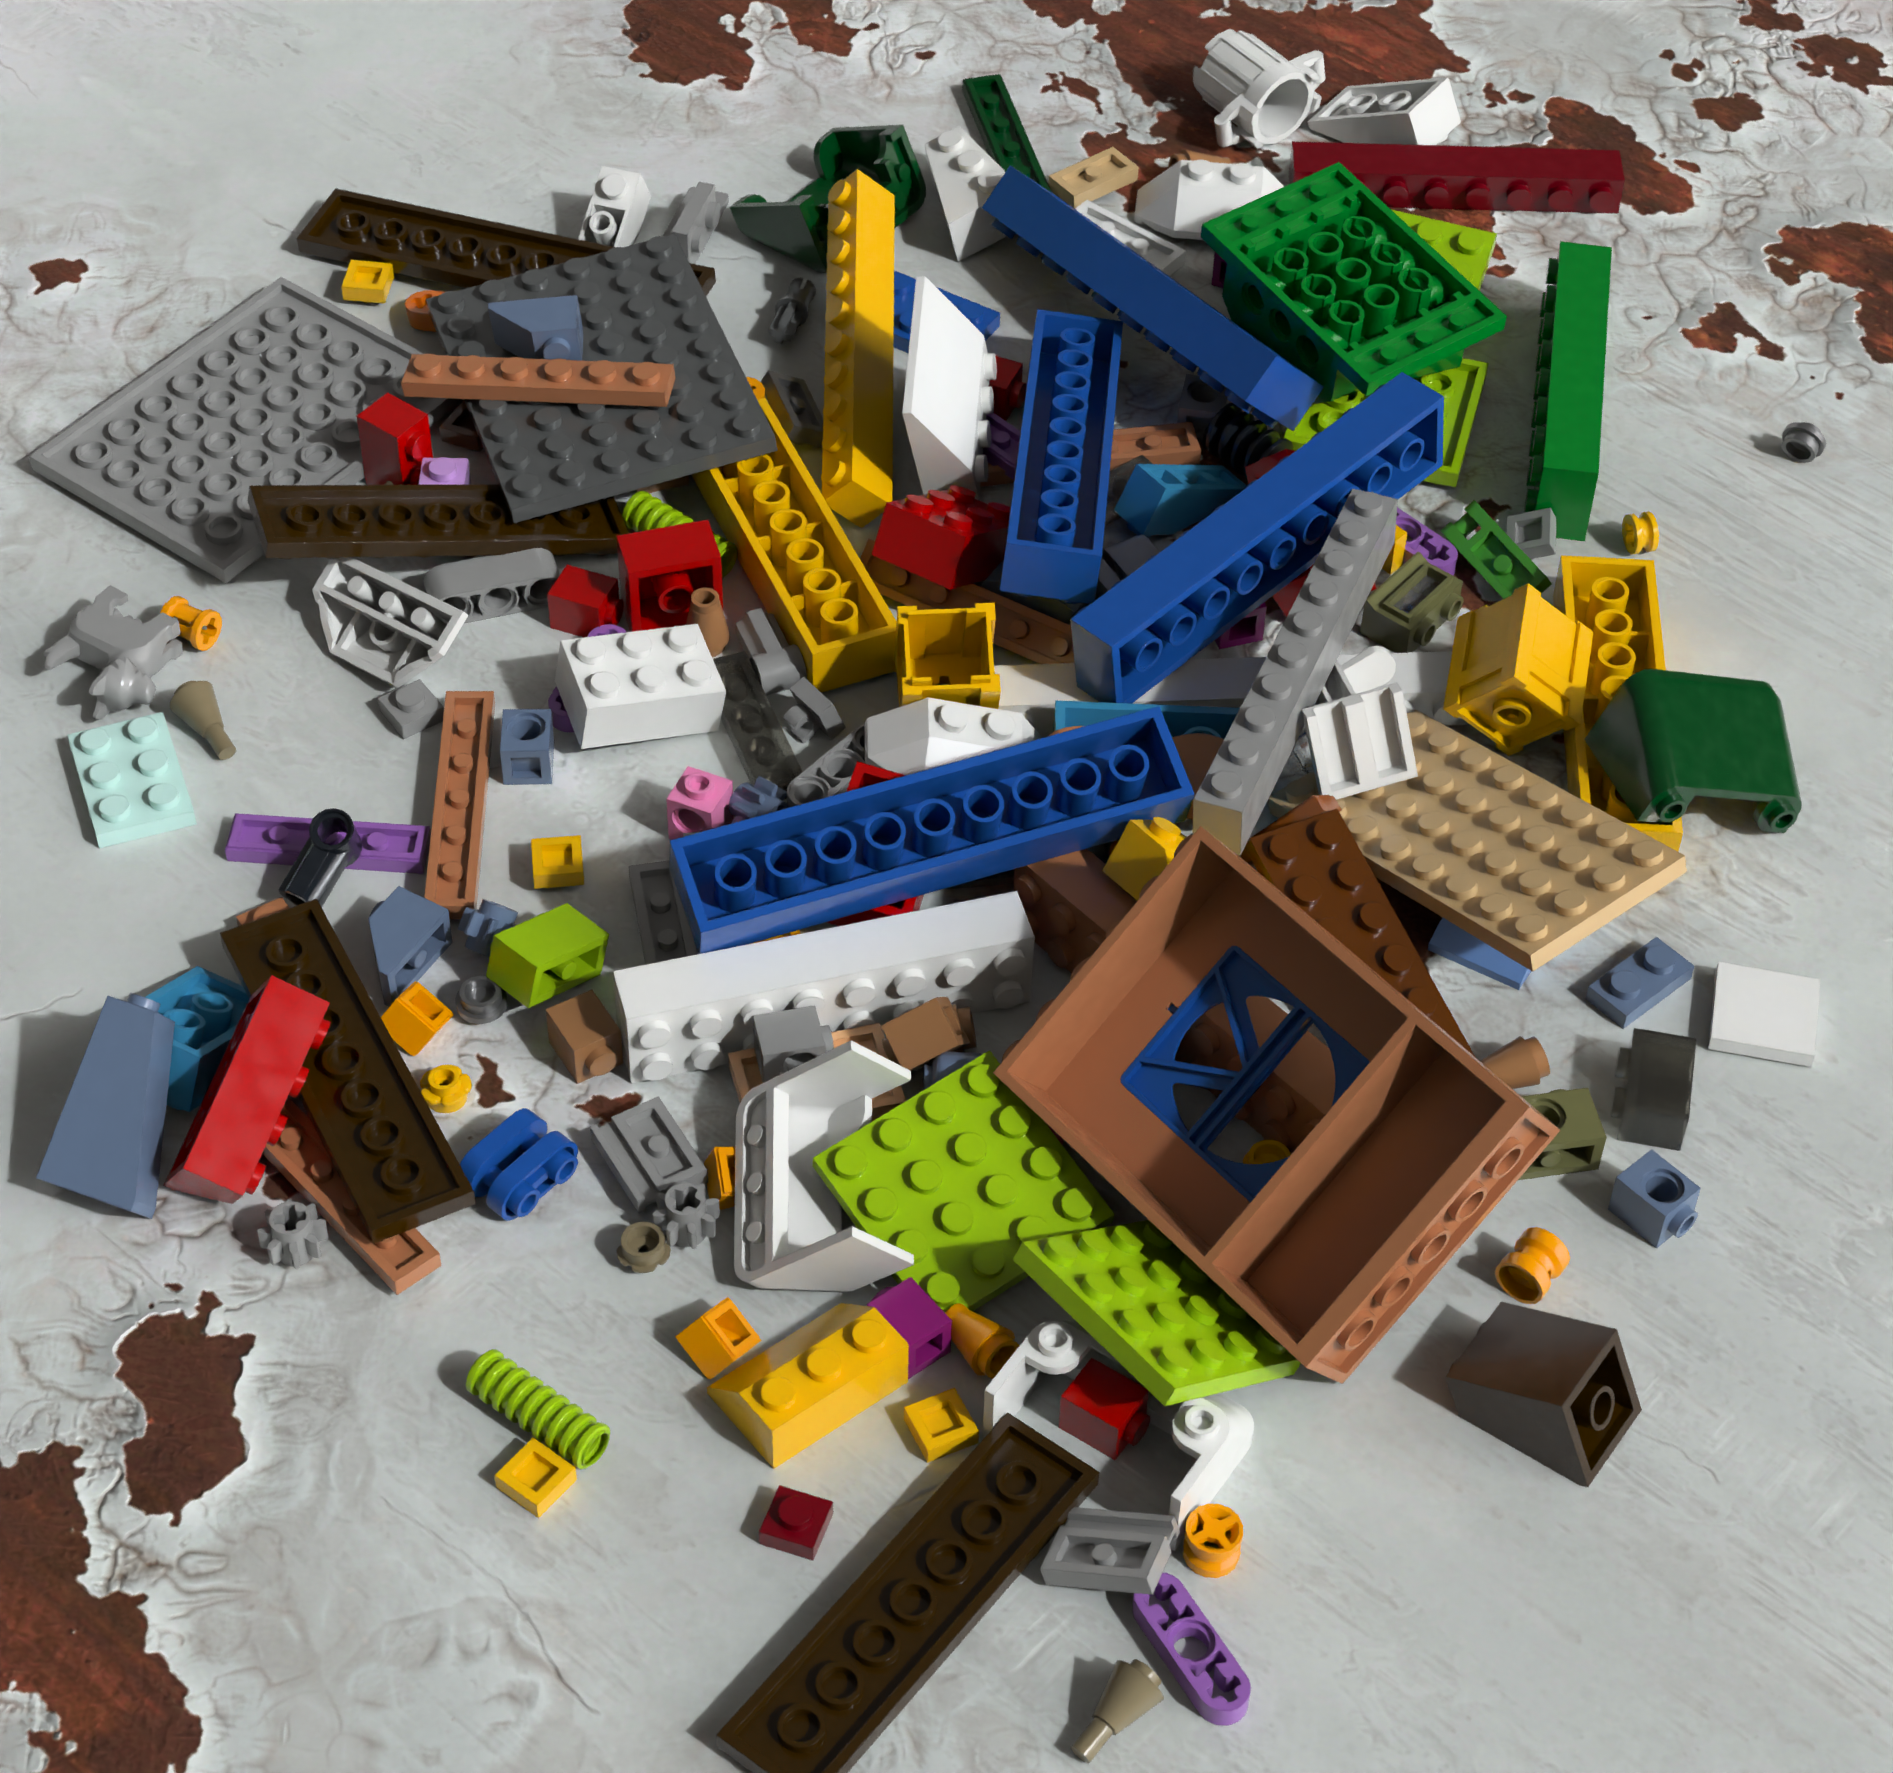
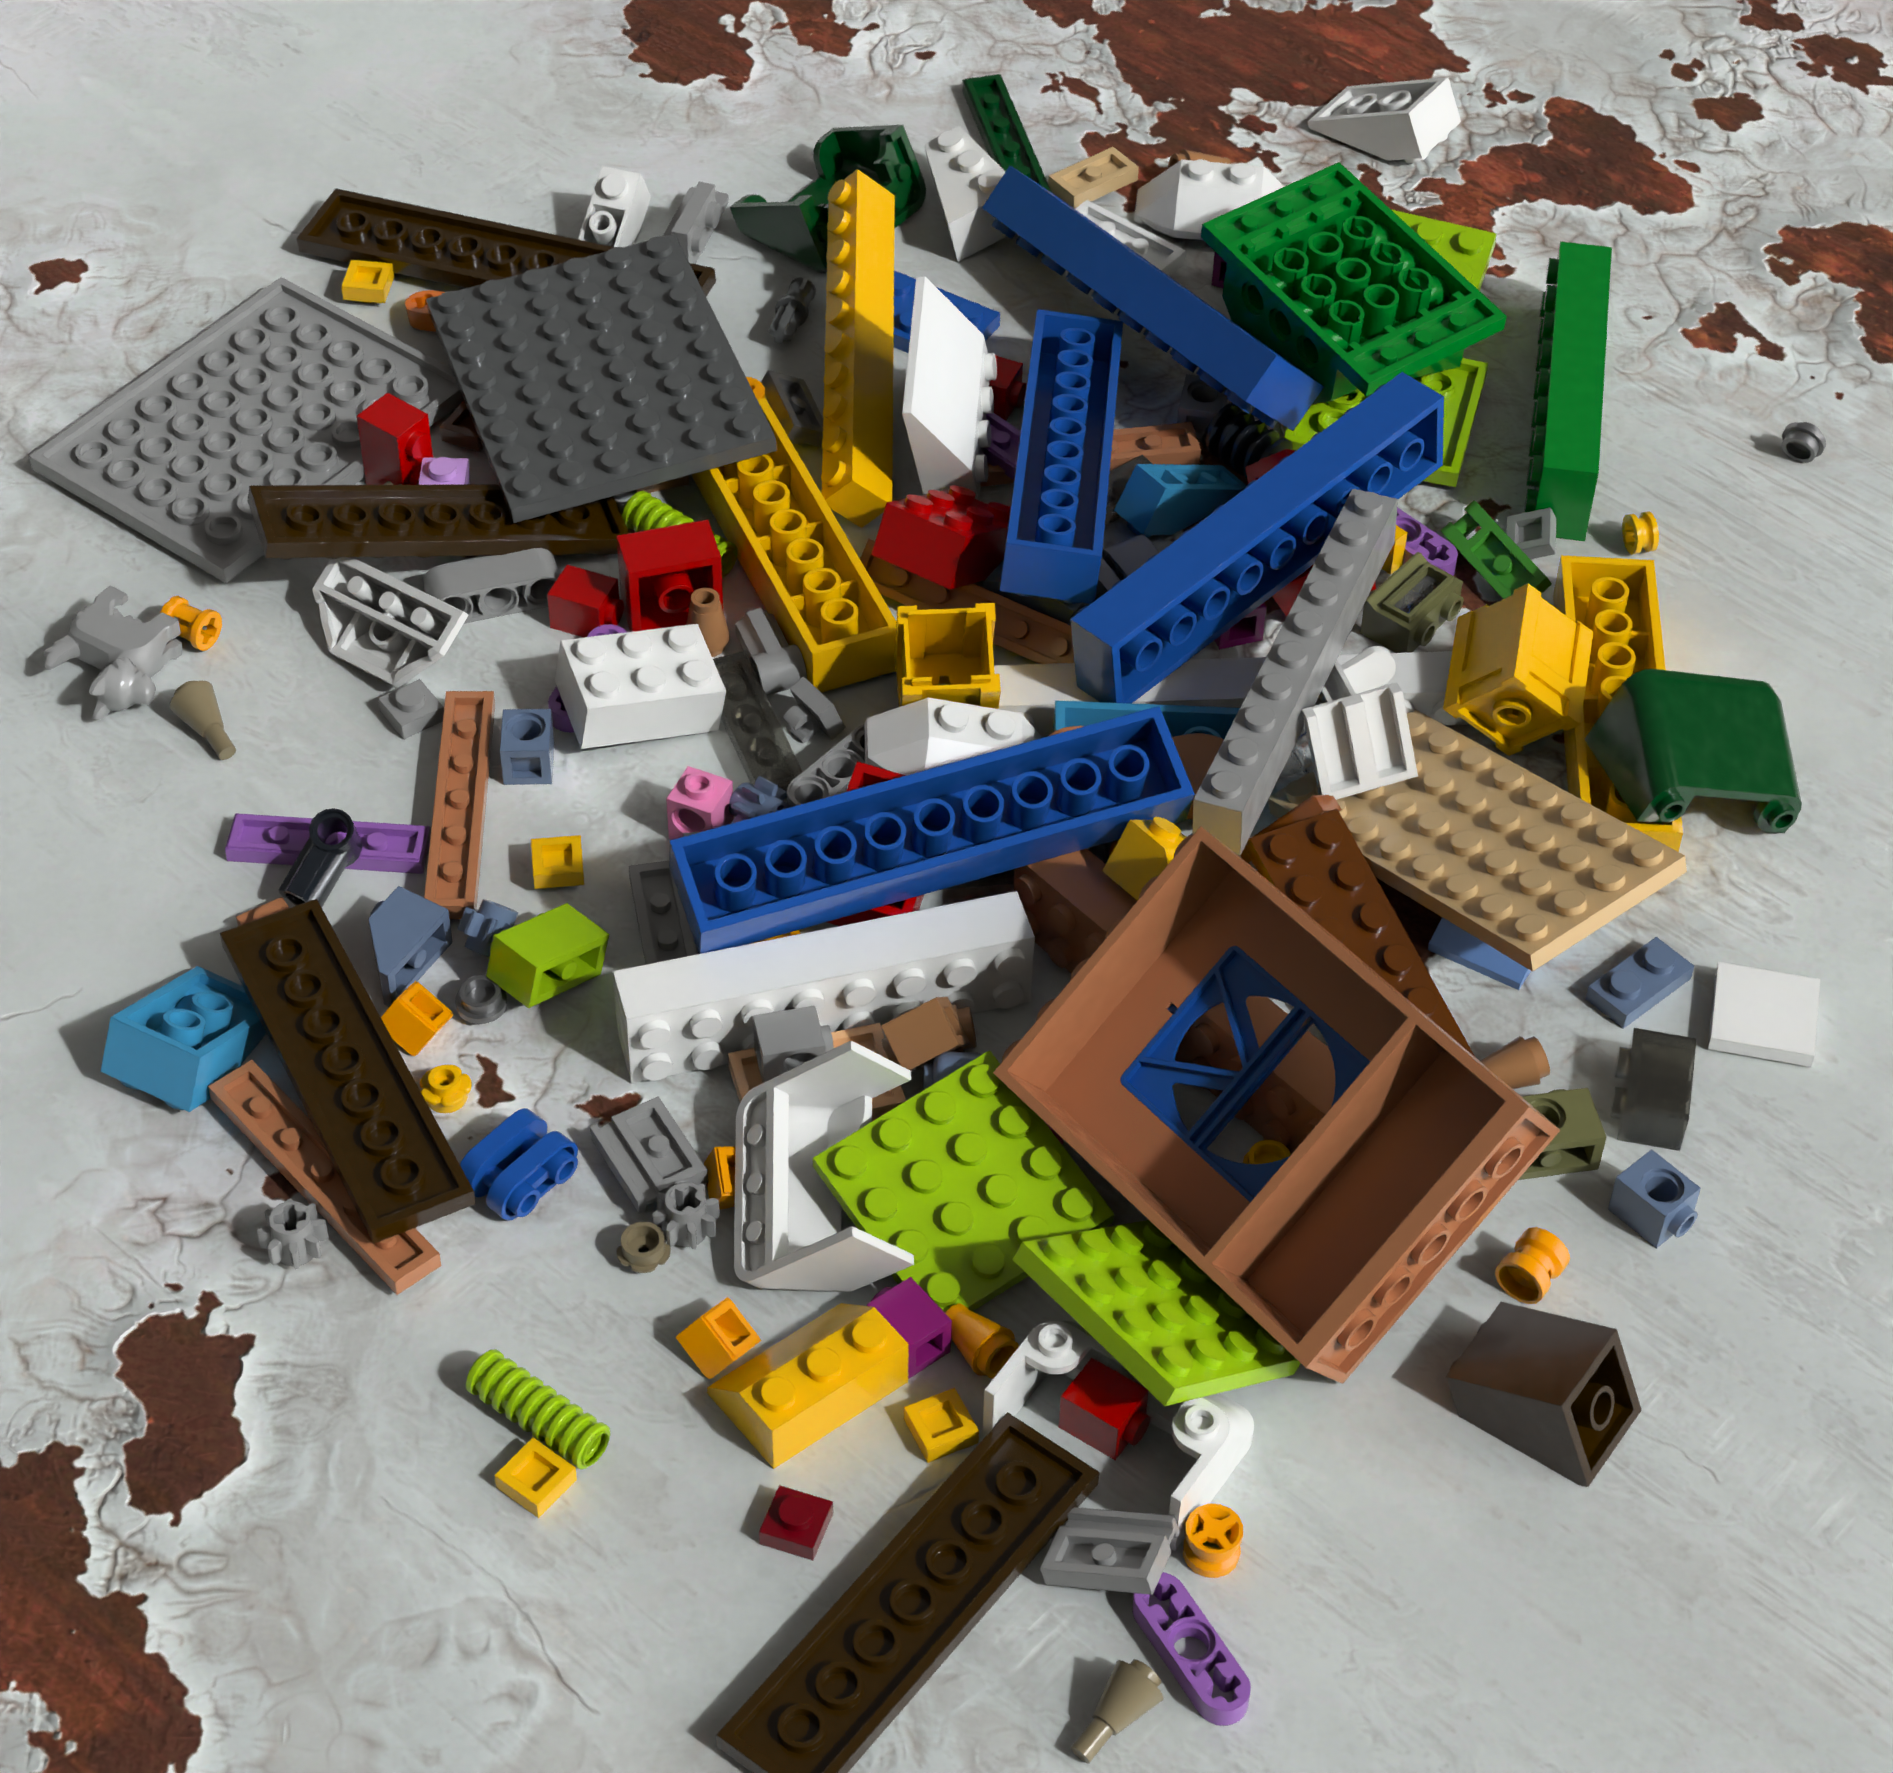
(116, 1110): sand blue slope -> none
(131, 780): light aqua plate -> none
(249, 1092): red slope -> none
(538, 380): nougat plate -> none
(539, 327): sand blue slope -> none
(584, 1036): medium nougat brick -> none
(1257, 88): white container -> none
(1474, 175): dark red brick -> none

